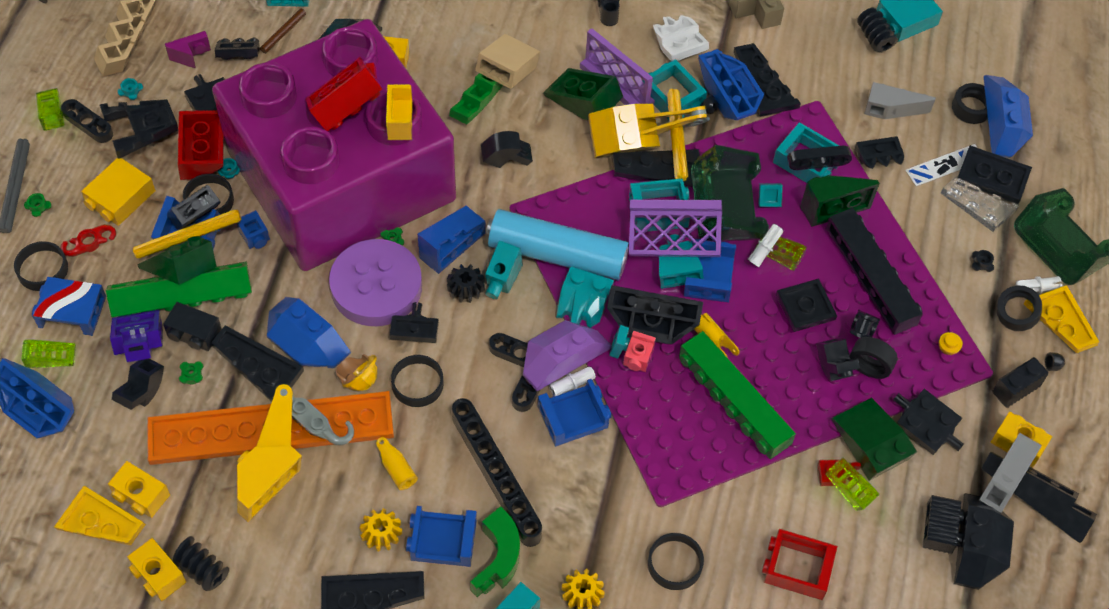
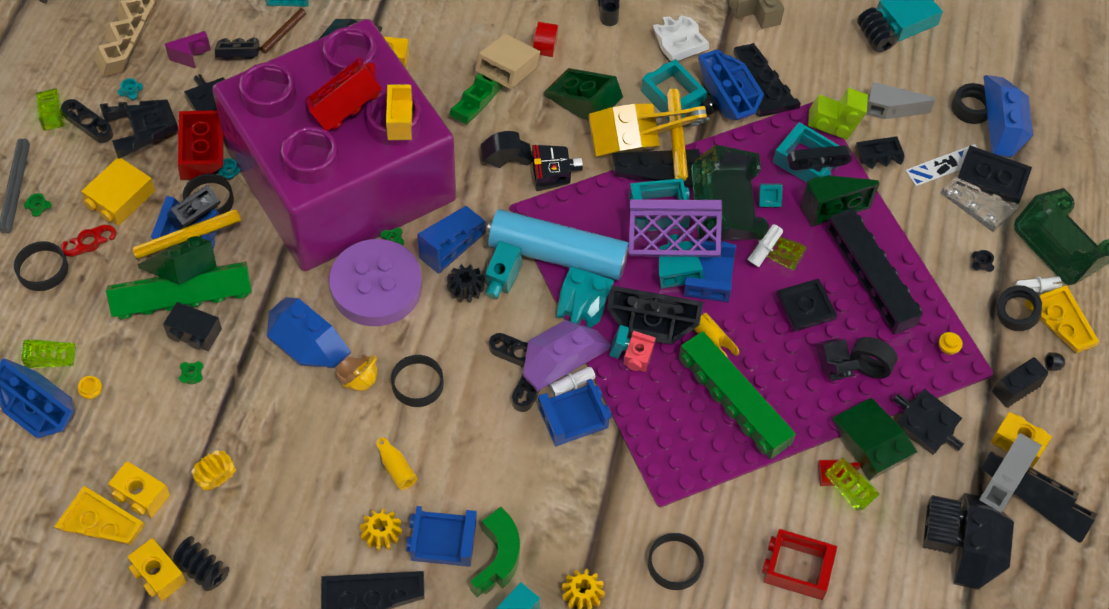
(70, 303): panel -> none
(89, 387): none -> yellow plate
(136, 335): dark purple piece -> none
(141, 386): black brick -> none
(213, 470): none -> yellow gear
(238, 429): orange plate -> none
(255, 232): blue brick -> none
(256, 362): black wing -> none
(274, 460): yellow slope -> none
(414, 327): black plate -> none
(499, 481): black beam -> none
(546, 38): none -> red brick
(552, 166): none -> black torso
(595, 62): medium lavender fence -> none
(839, 116): none -> lime brick
(864, 324): black piece -> none

